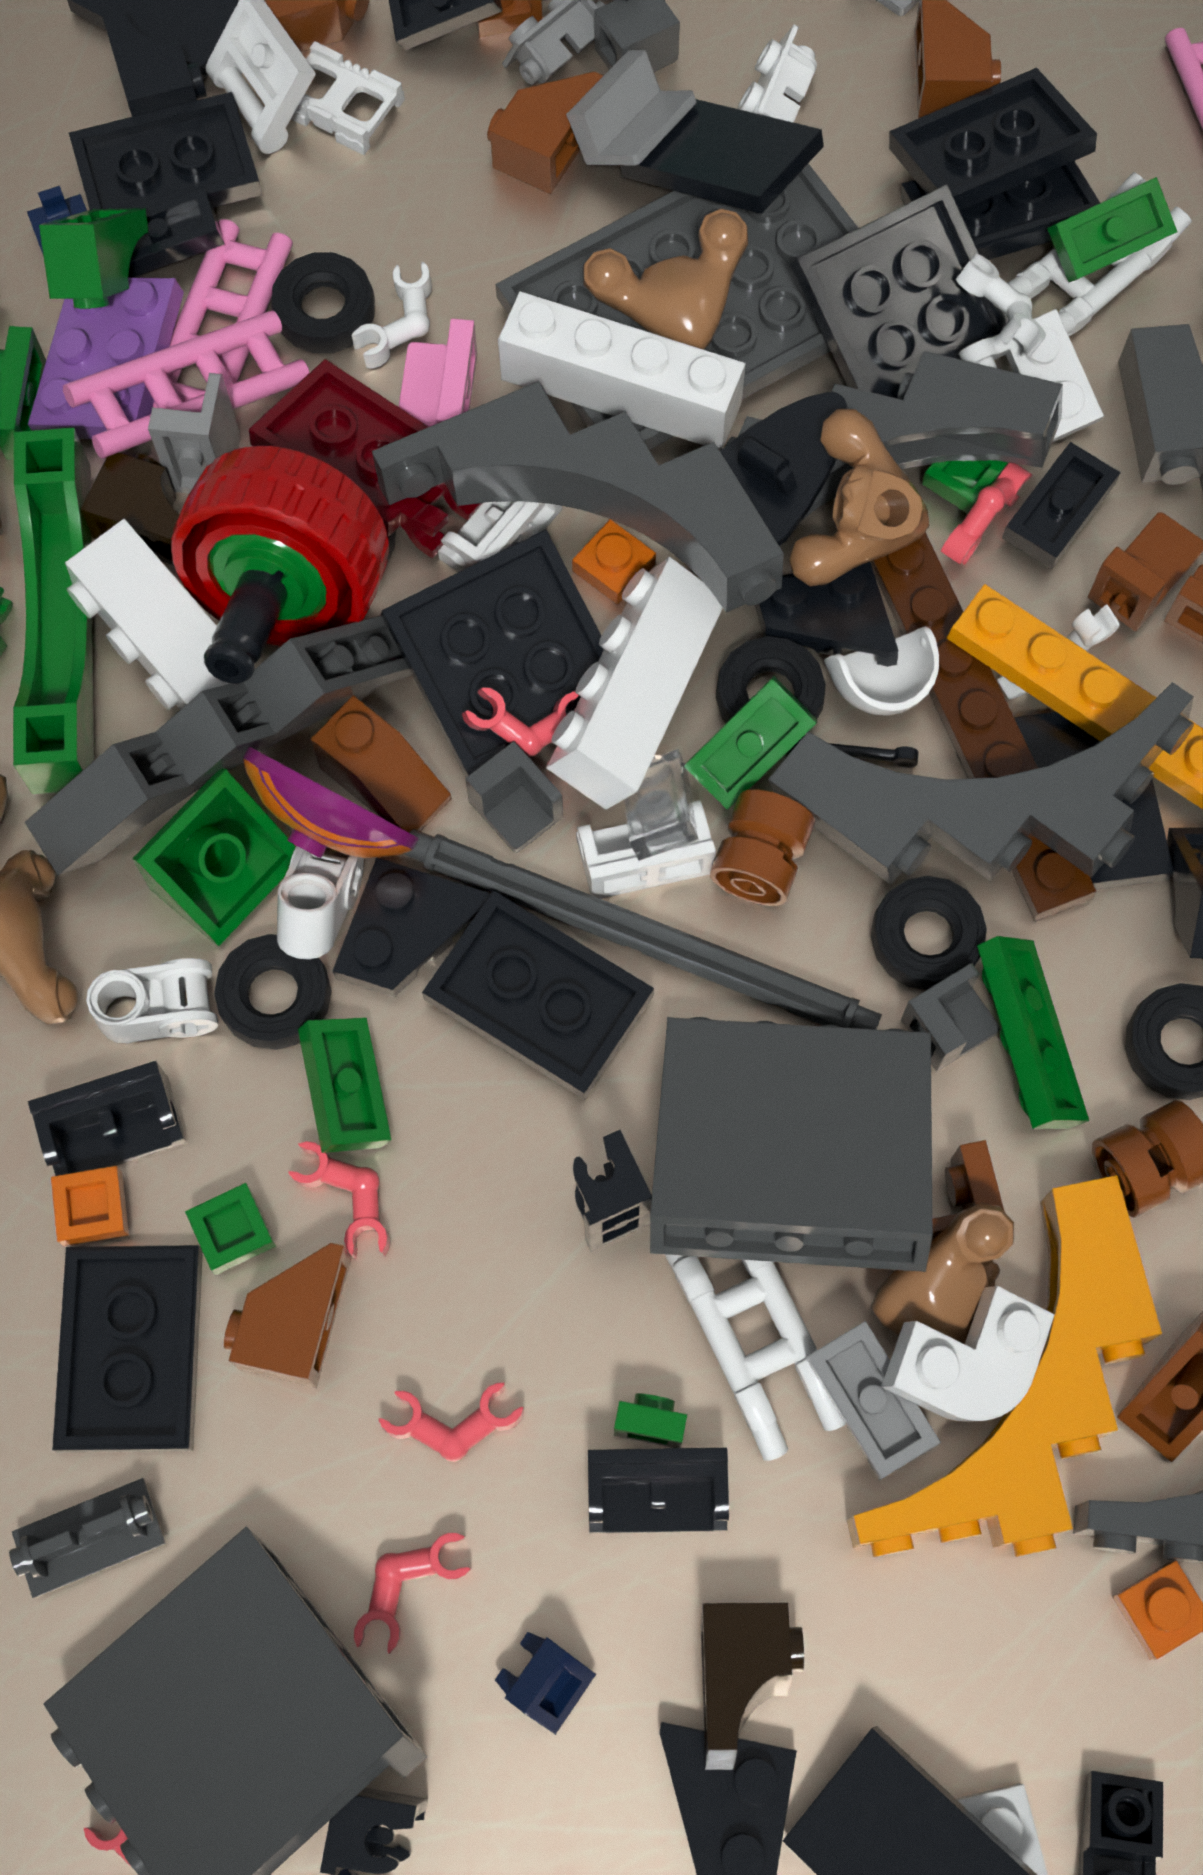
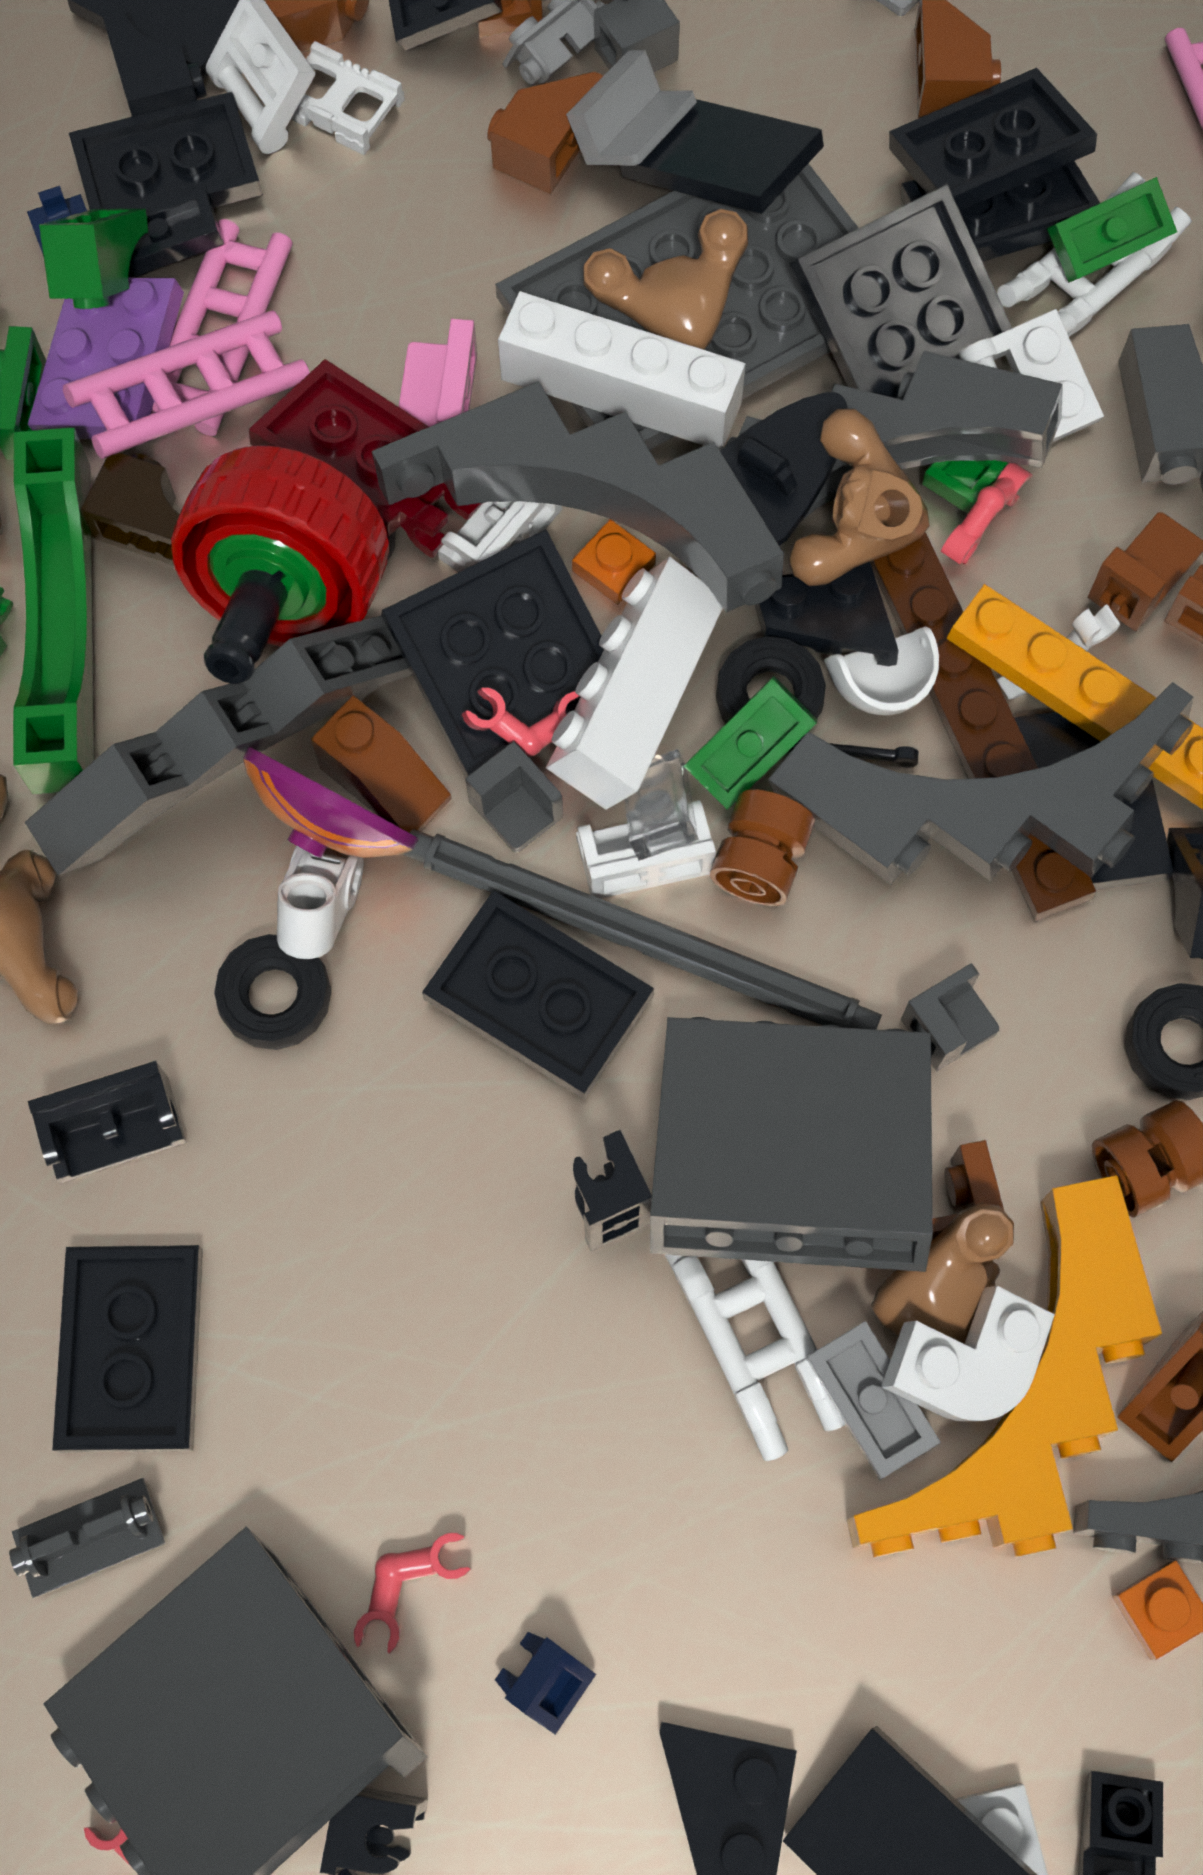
(89, 1206): orange plate -> none
(147, 613): white brick -> none
(159, 1001): white piece -> none
(193, 440): light grey panel -> none
(216, 858): green slope -> none
(230, 1229): green plate -> none
(290, 1319): dark orange slope -> none
(314, 272): black tyre -> none
(344, 1084): green plate -> none
(360, 1181): coral arm -> none
(402, 925): black wing -> none
(412, 325): white arm -> none
(455, 1442): coral arm -> none
(650, 1421): green plate -> none
(658, 1490): black hinge -> none
(745, 1661): dark brown arch -> none
(783, 70): white hinge -> none
(934, 896): black tyre -> none
(983, 279): white arm -> none
(1032, 1033): green plate -> none
(1060, 505): black plate -> none

